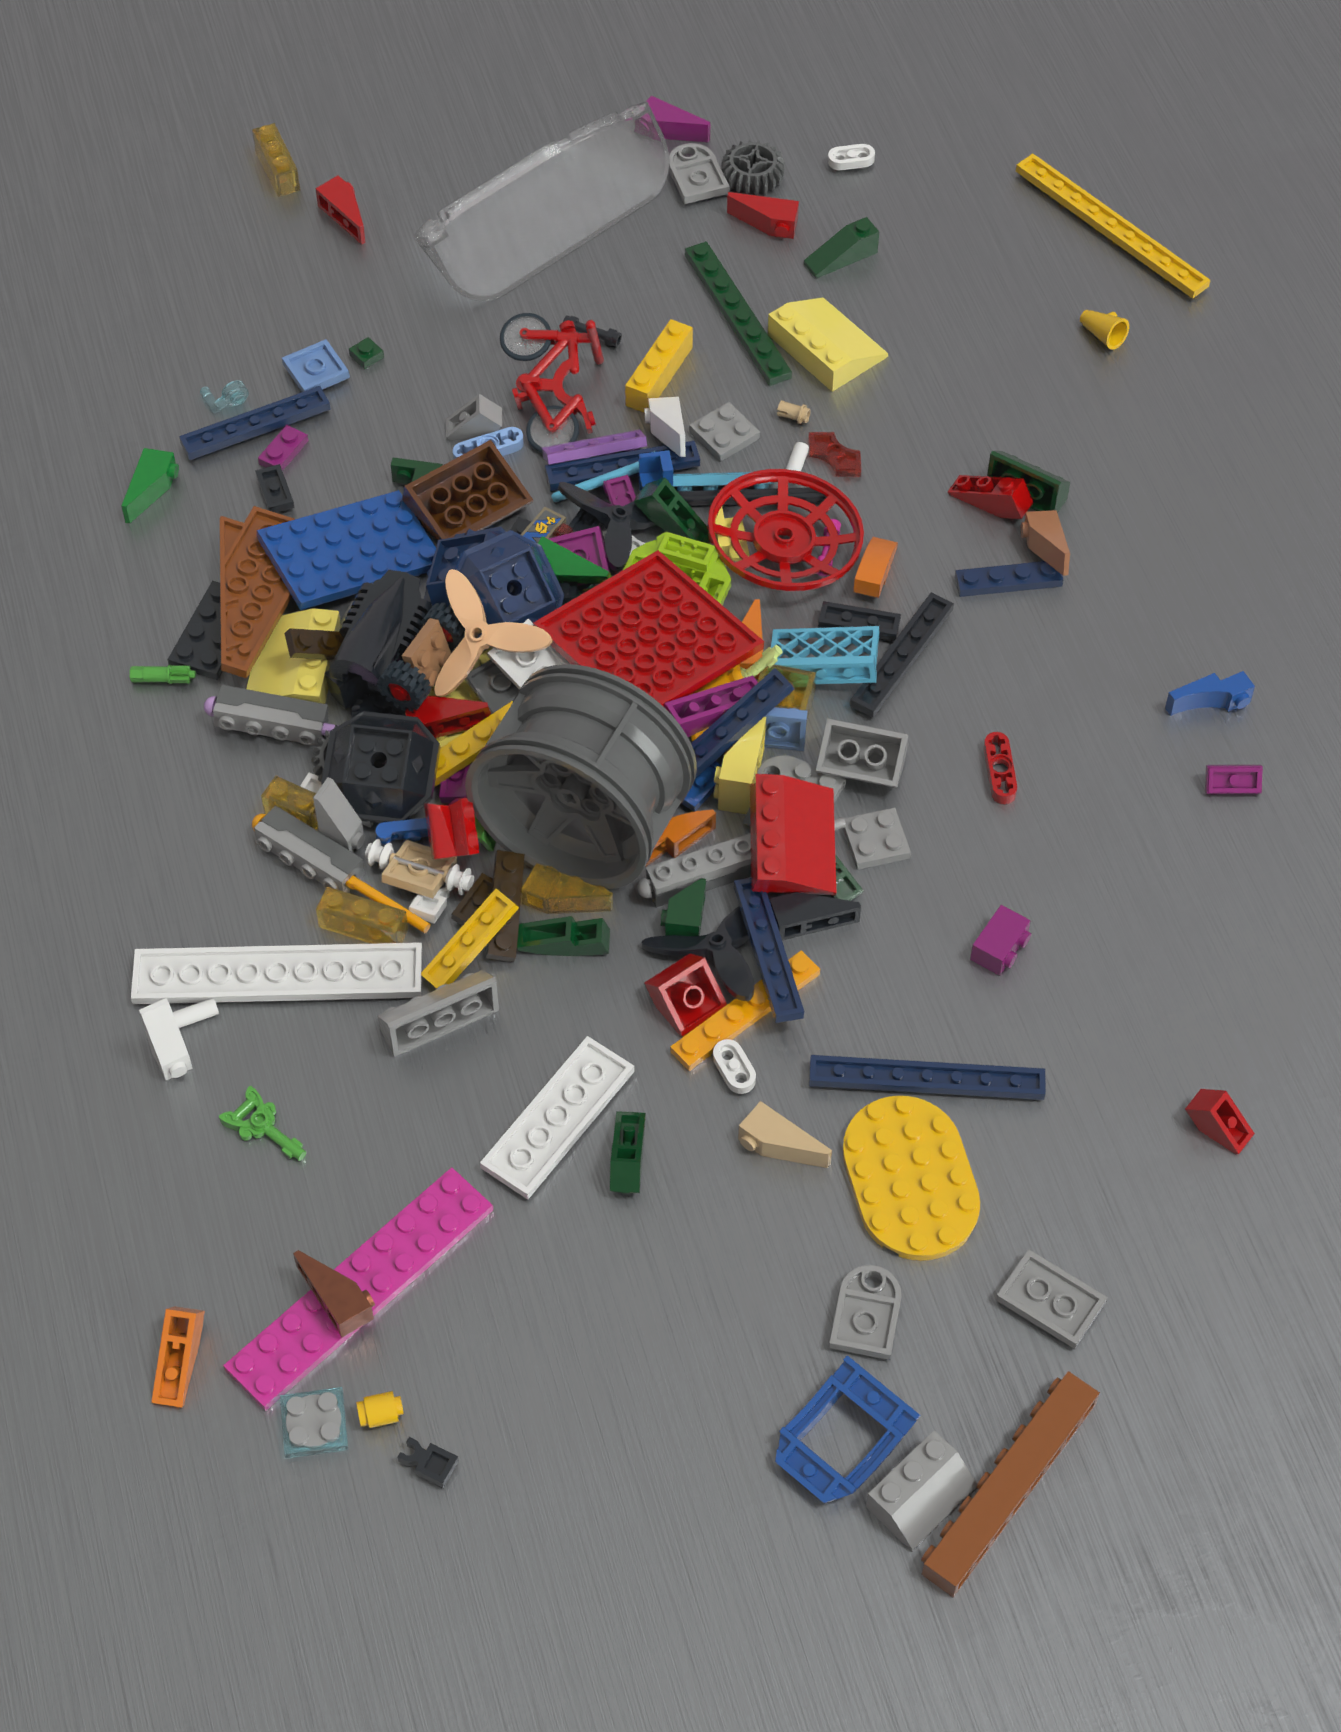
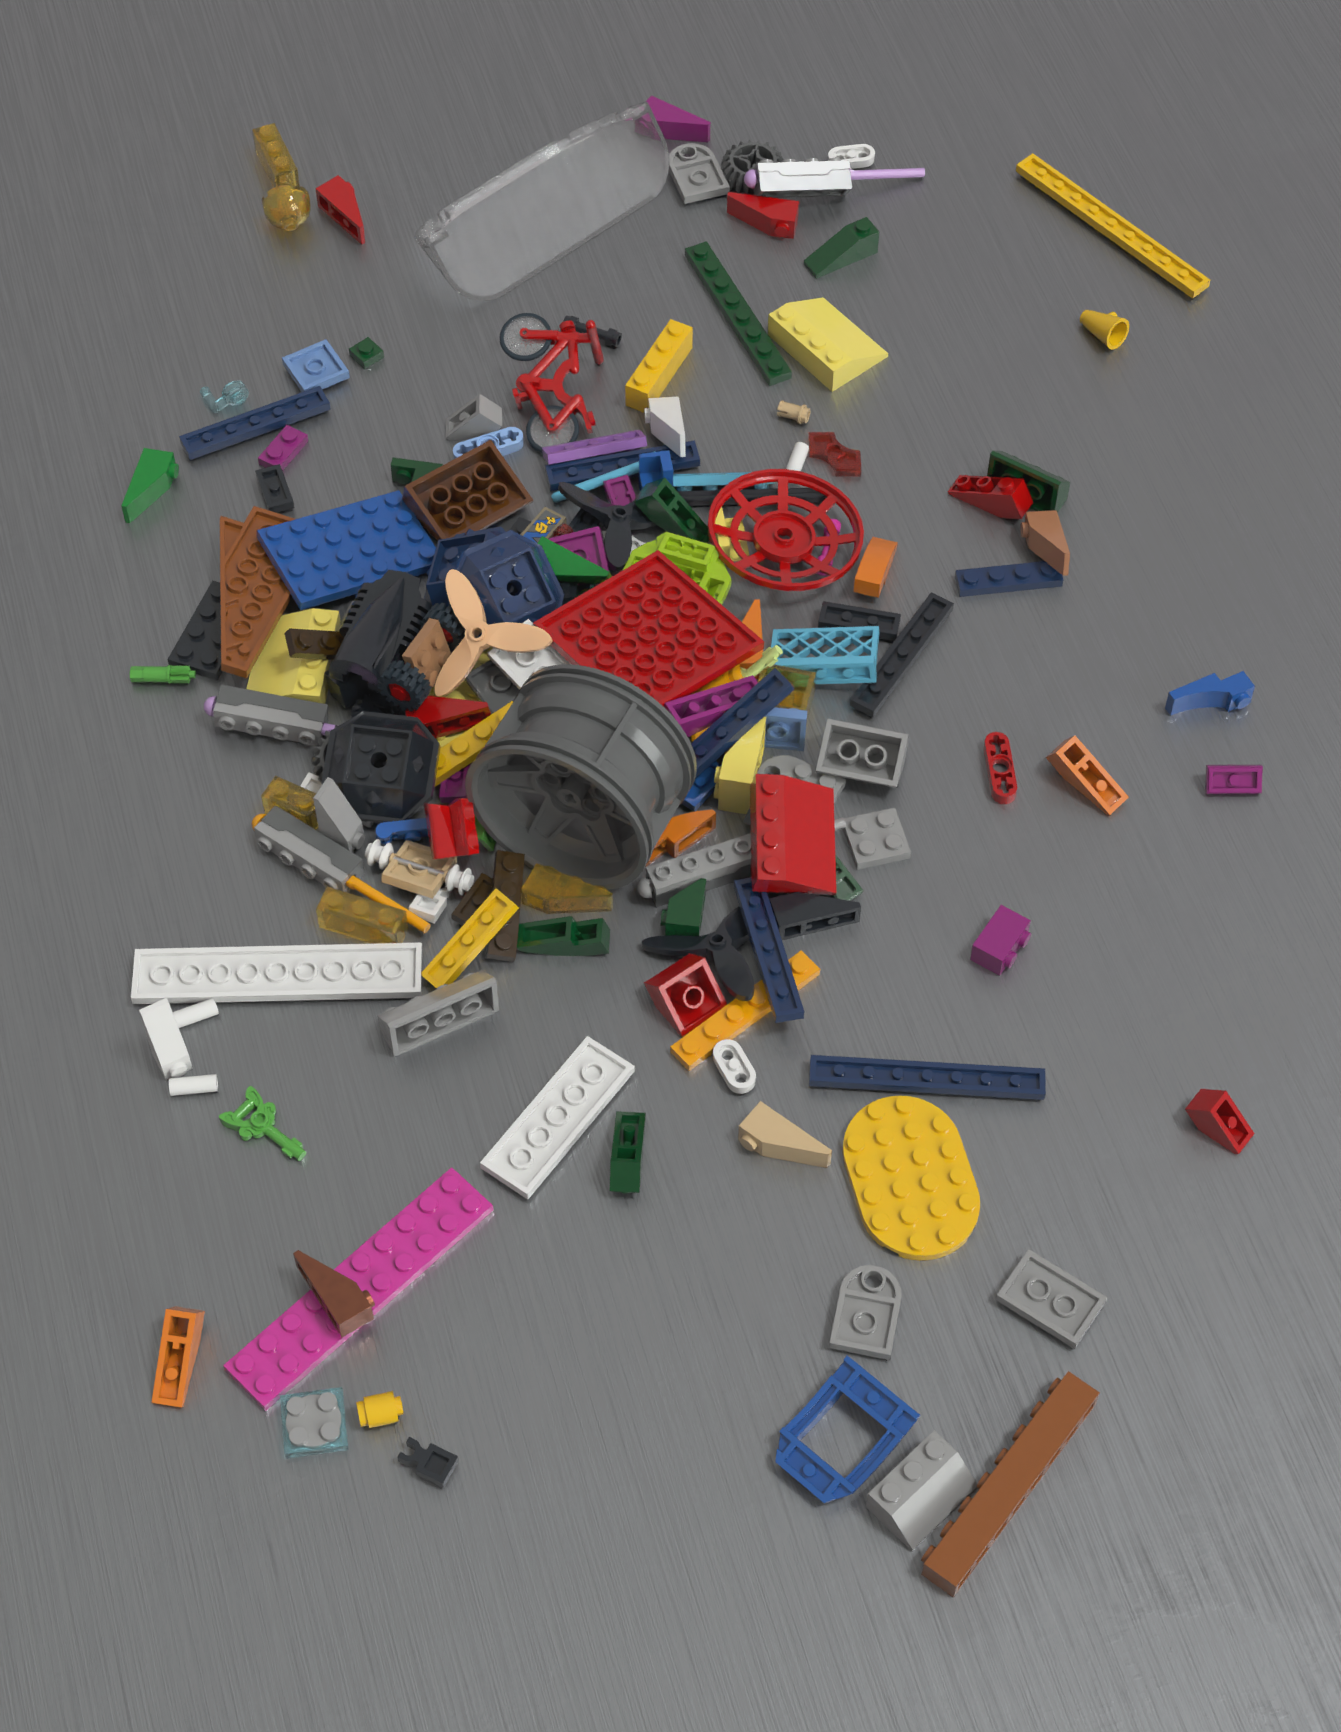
(193, 1085): none -> white hinge
(287, 207): none -> clear yellow cylinder
(724, 431): light grey plate -> none
(814, 177): none -> piece
(1087, 775): none -> orange slope

